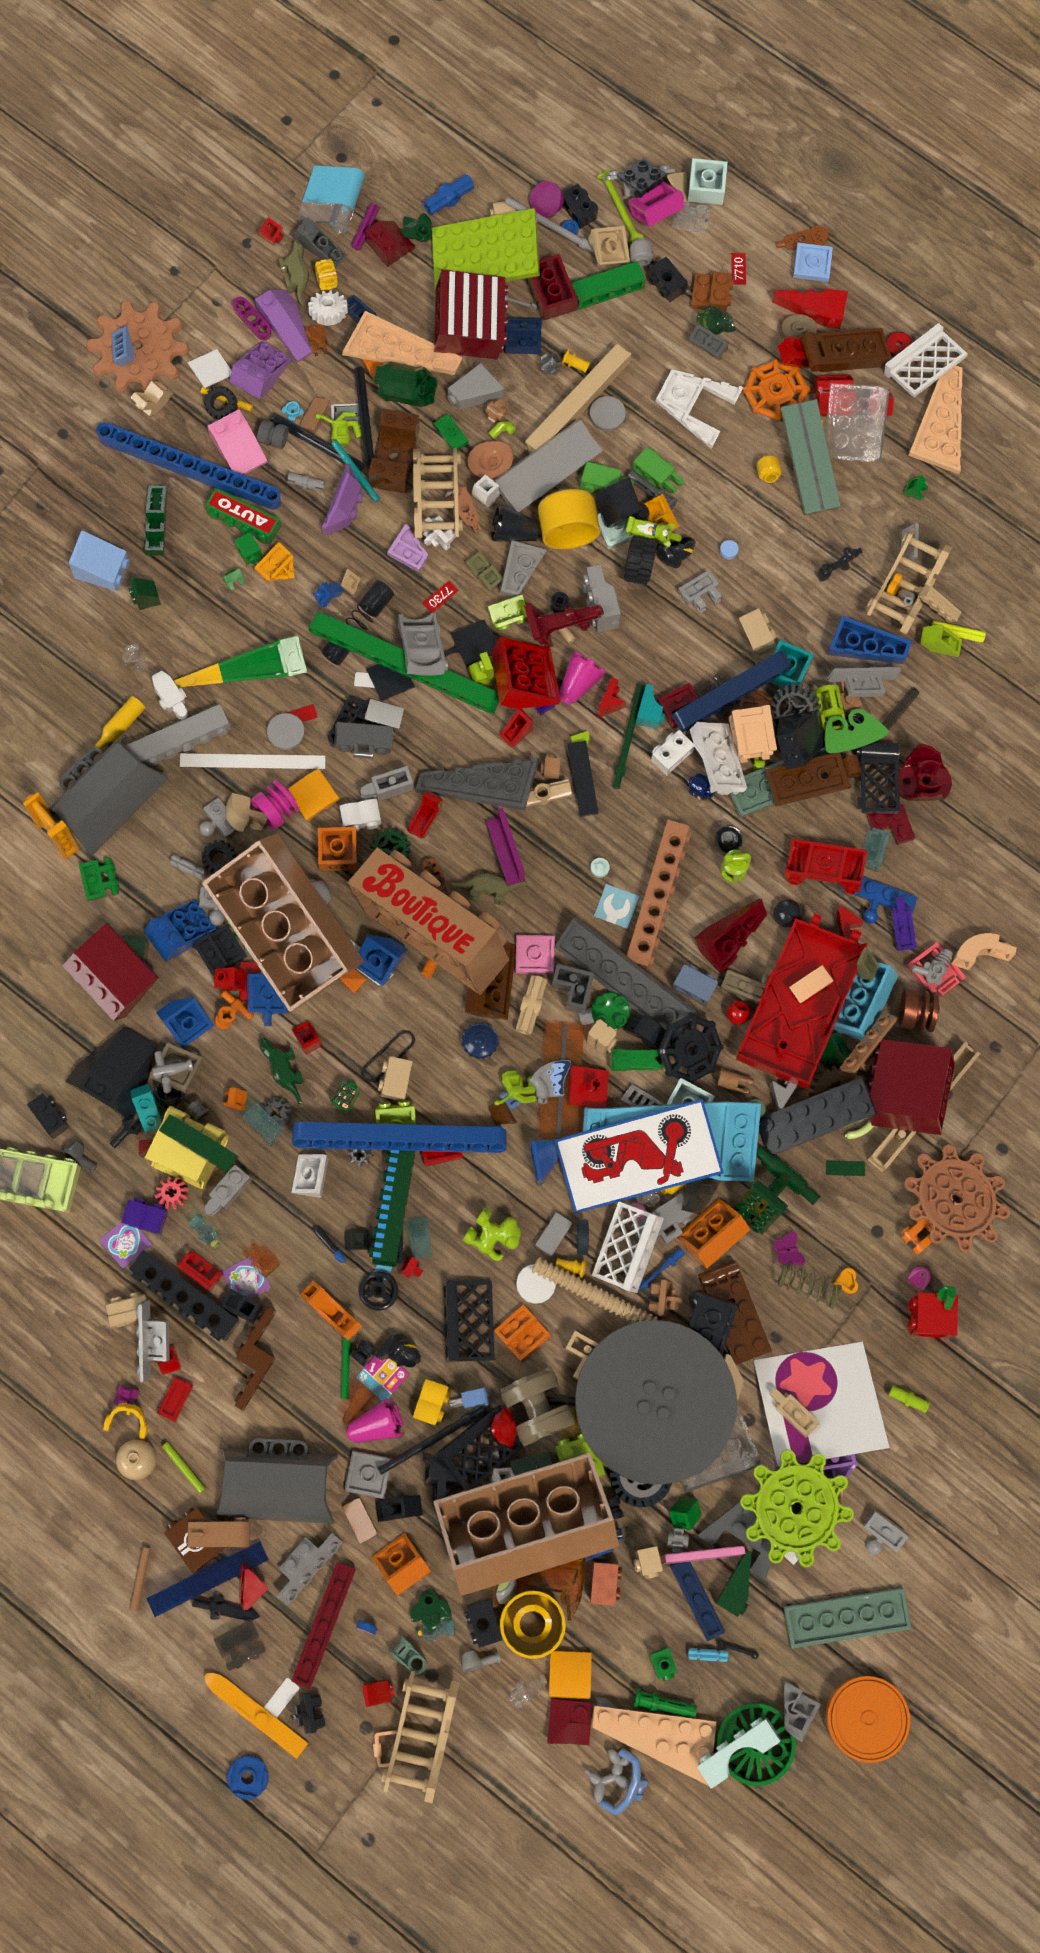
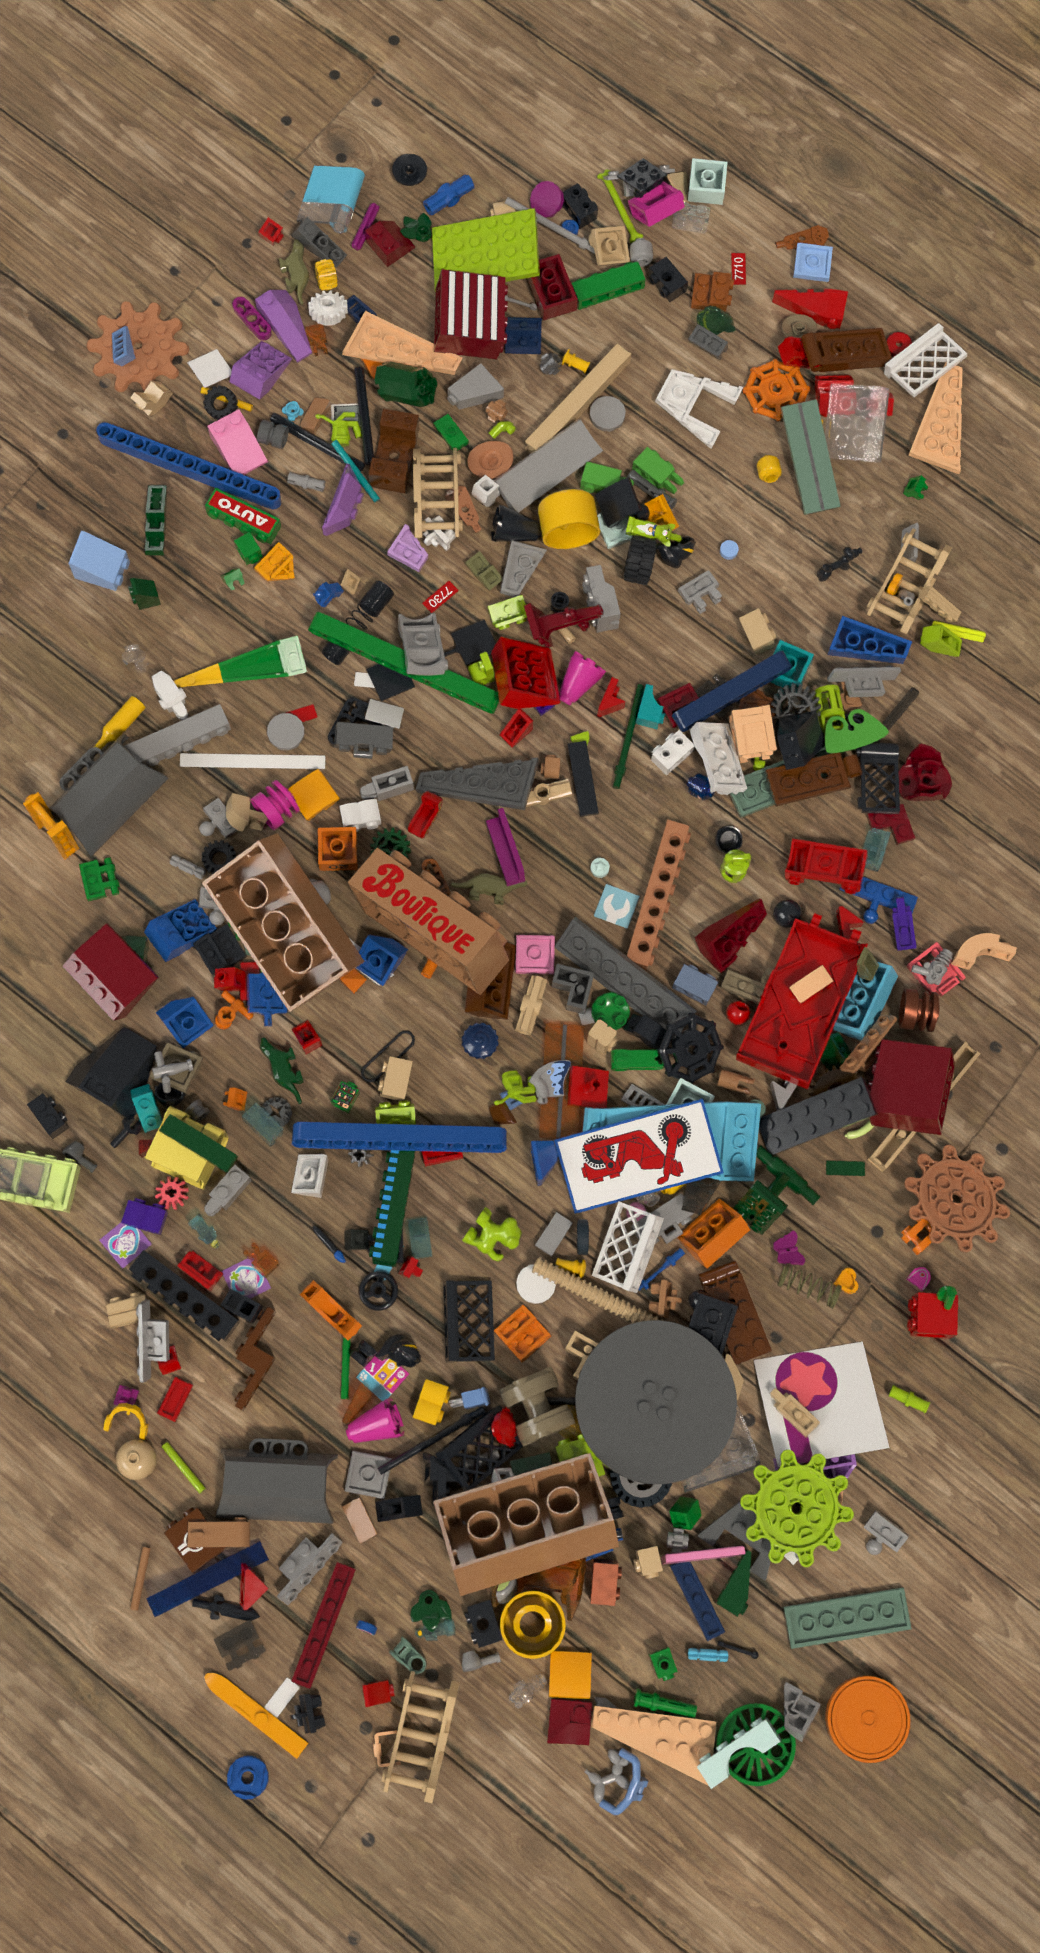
(401, 1564): orange slope -> none
(409, 163): none -> black dish

